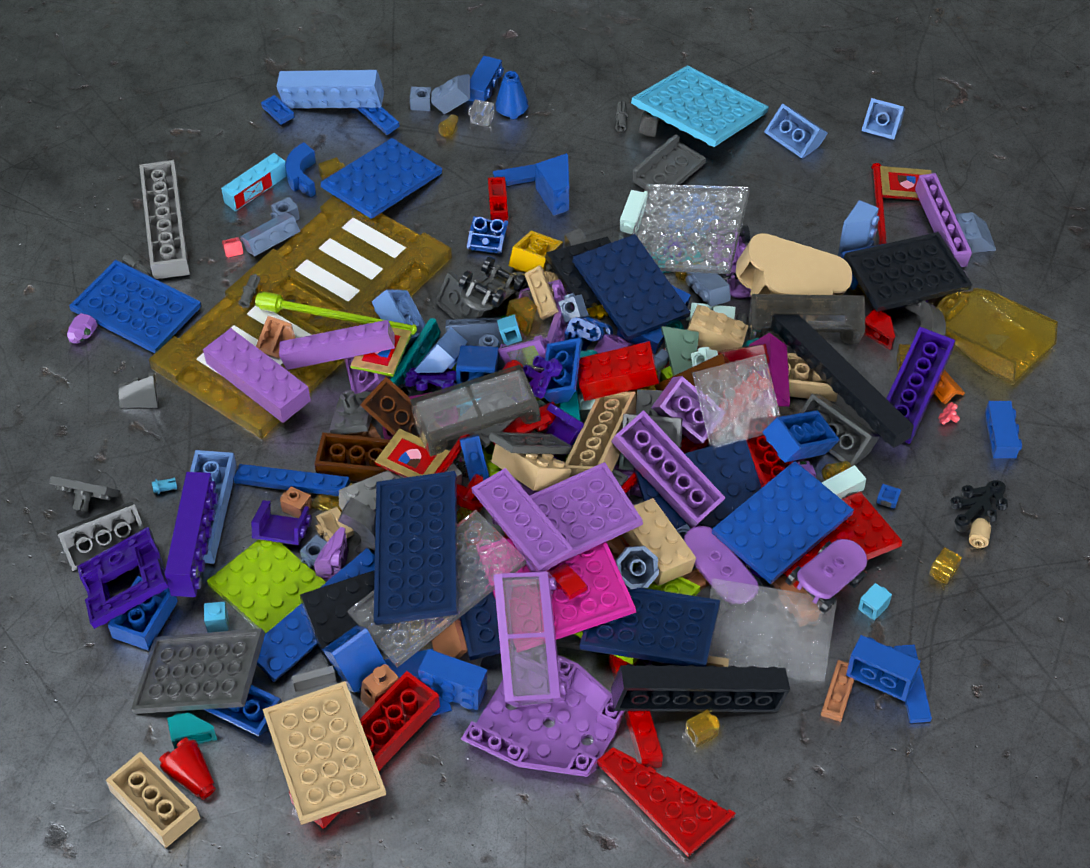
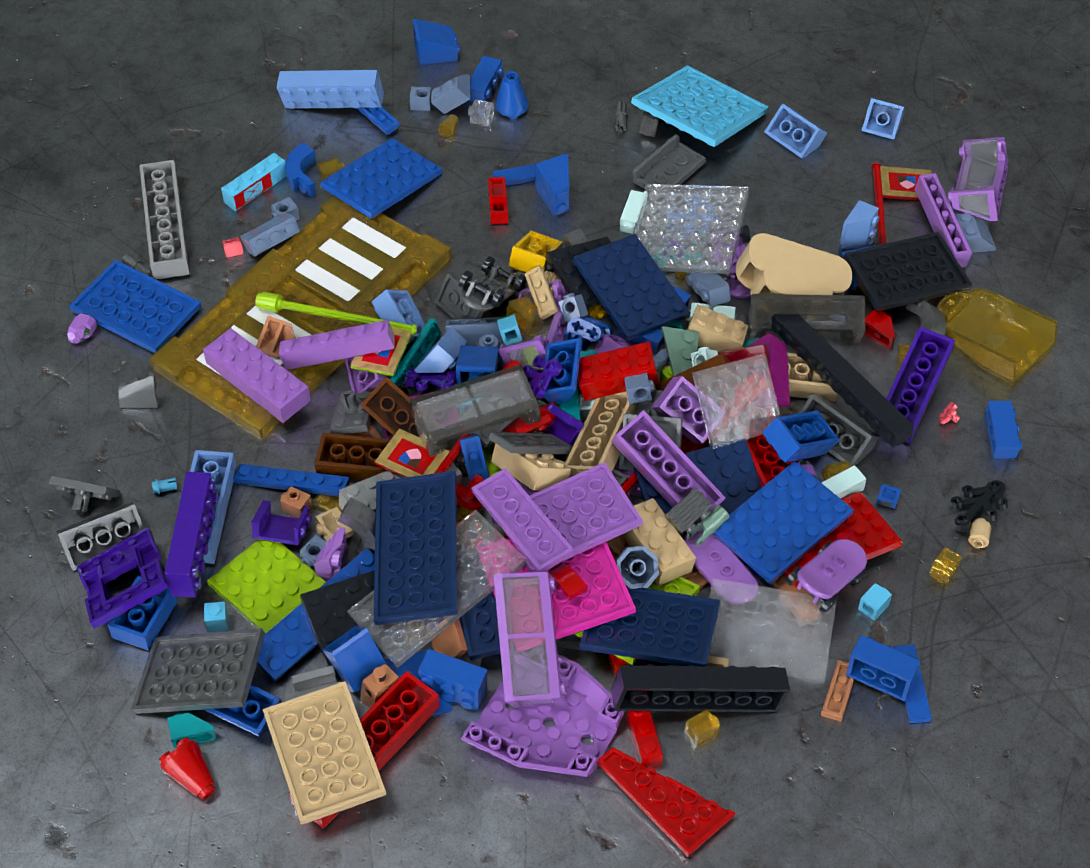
(153, 799): tan brick -> none
(249, 291): dark grey axle -> none
(277, 109): blue plate -> none
(434, 42): none -> blue slope
(487, 235): blue slope -> none
(639, 388): none -> sand blue brick
(688, 511): none -> dark grey brick
(709, 524): none -> sand green piece
(947, 388): orange panel -> none
(981, 178): none -> windscreen

